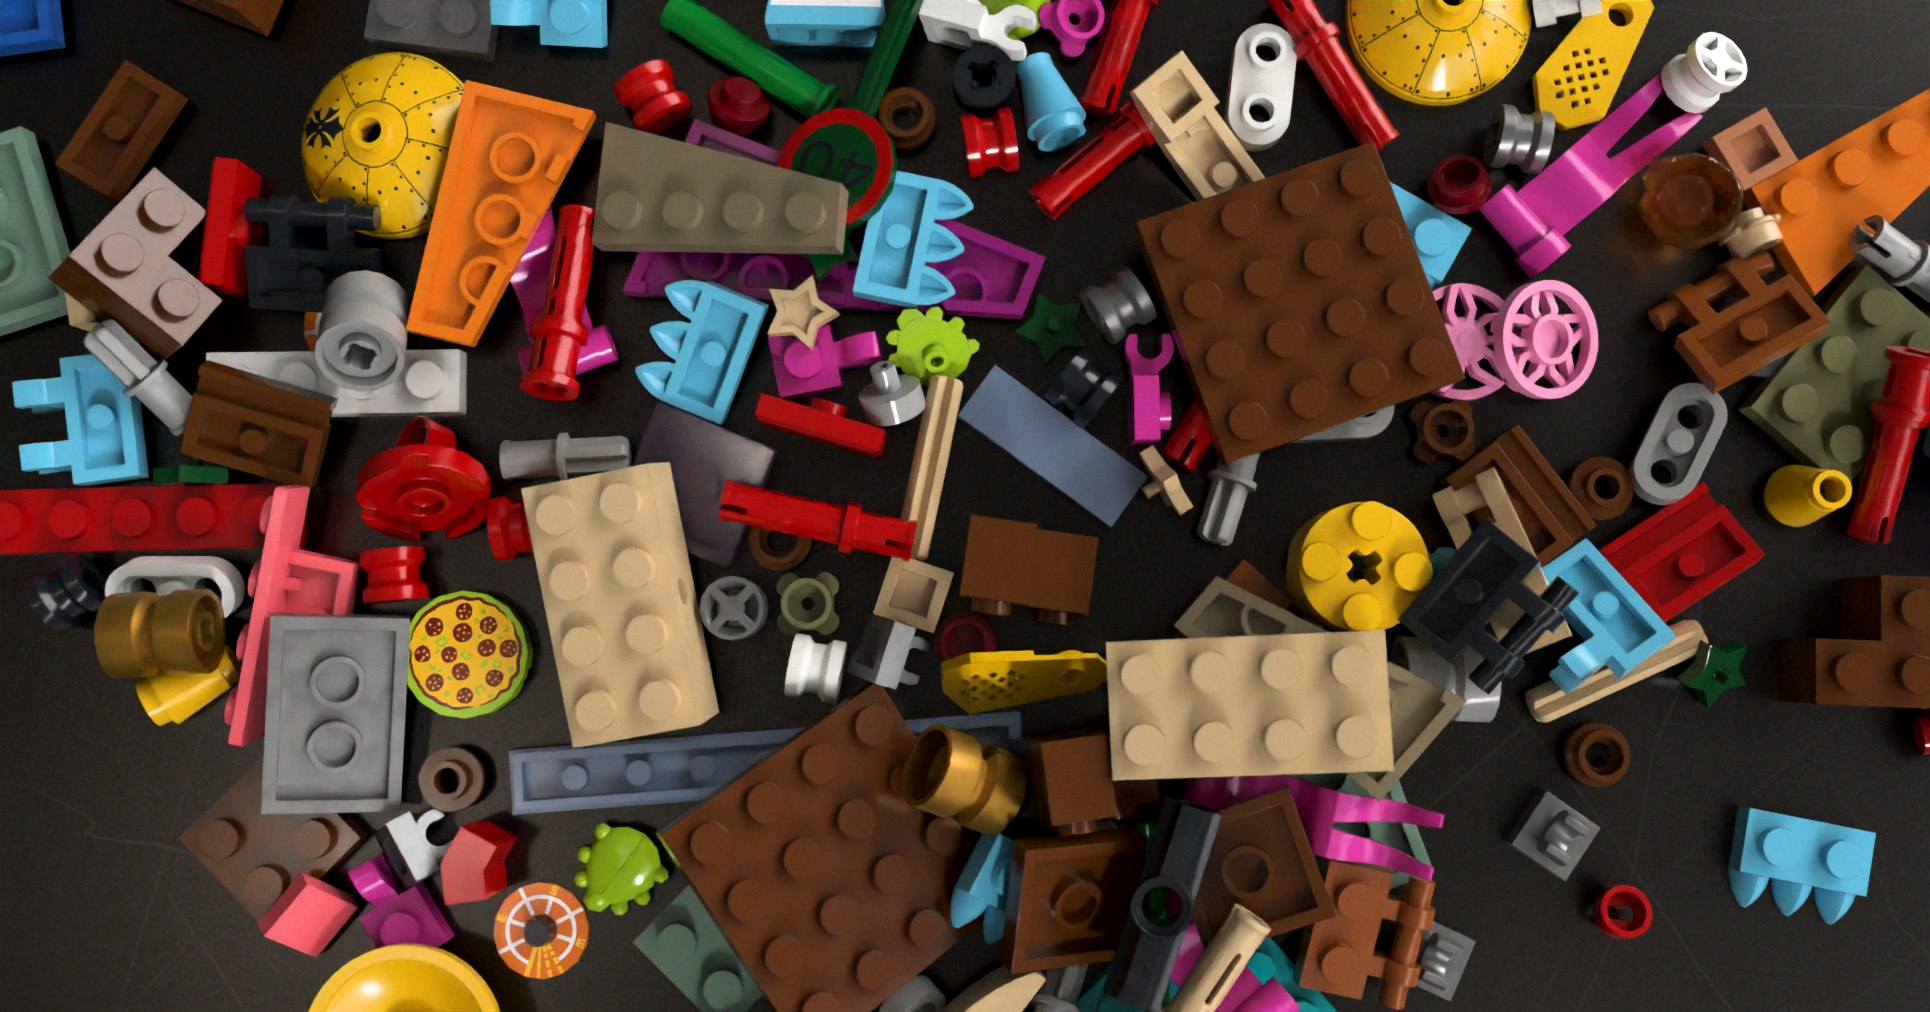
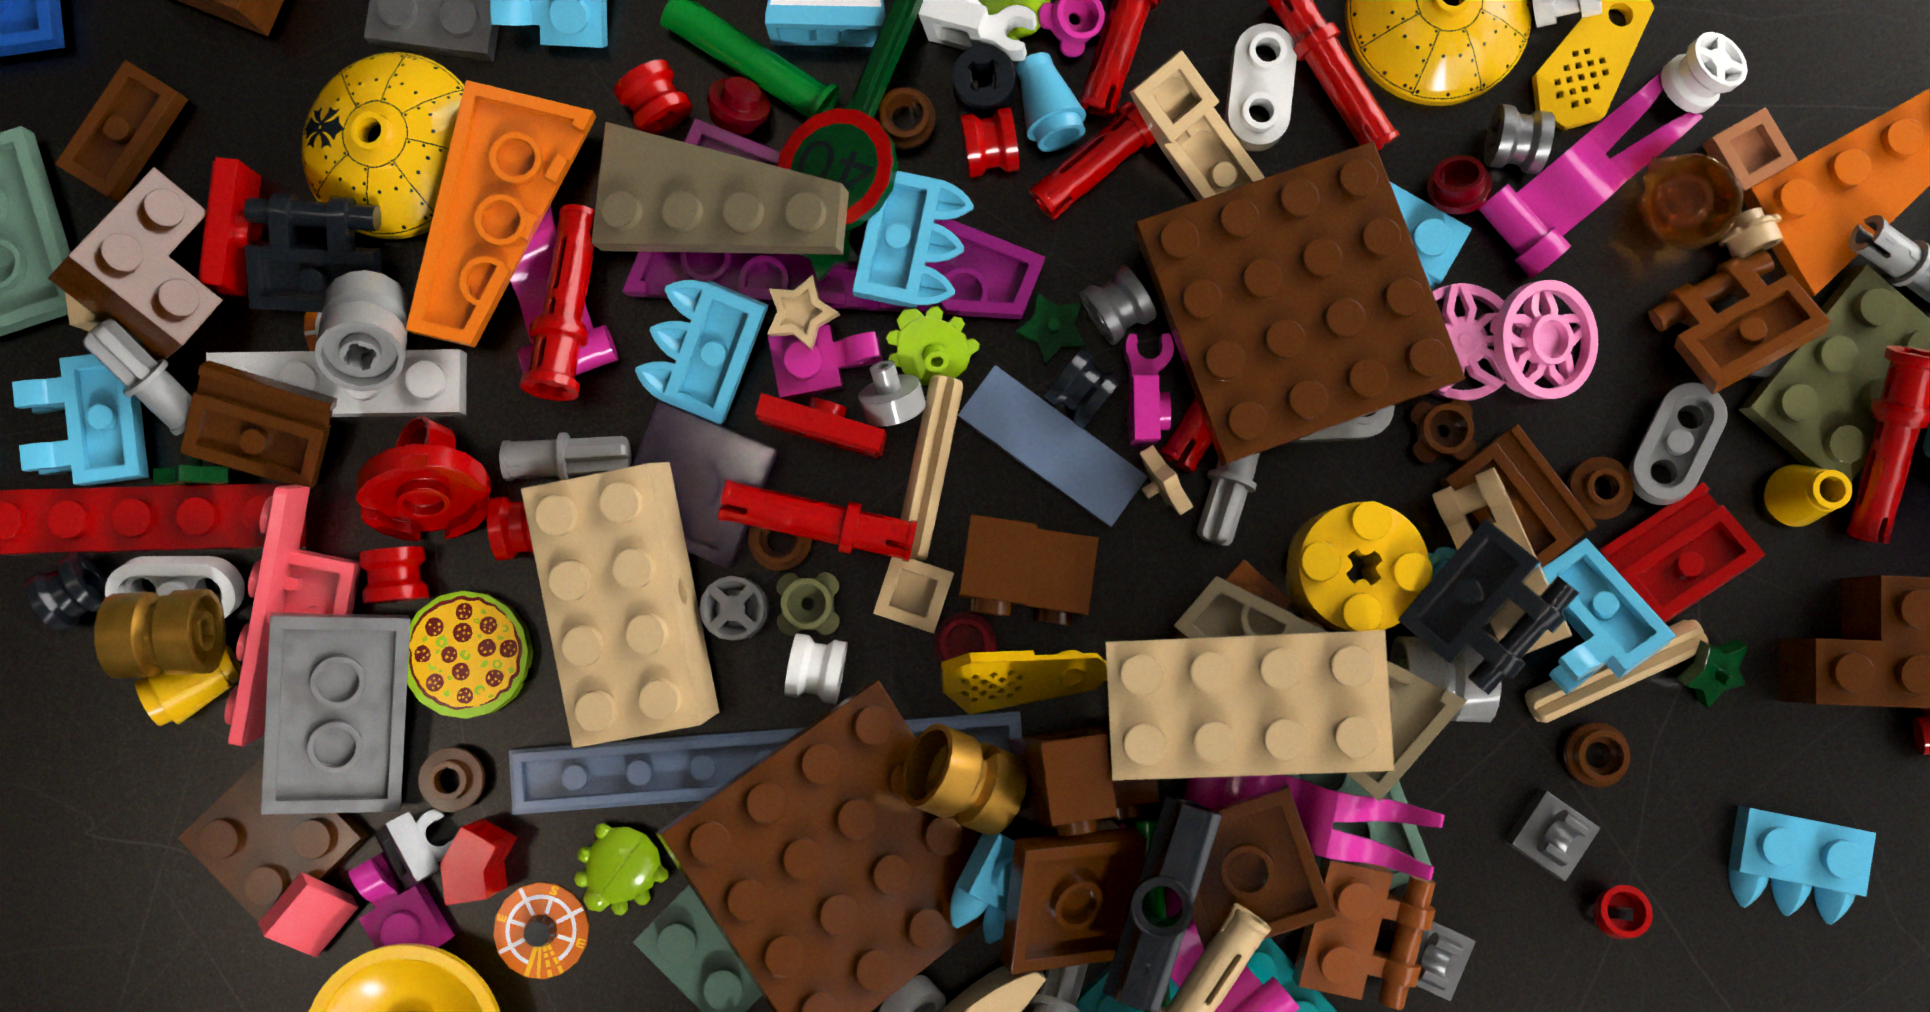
(883, 650): flat silver tile -> none

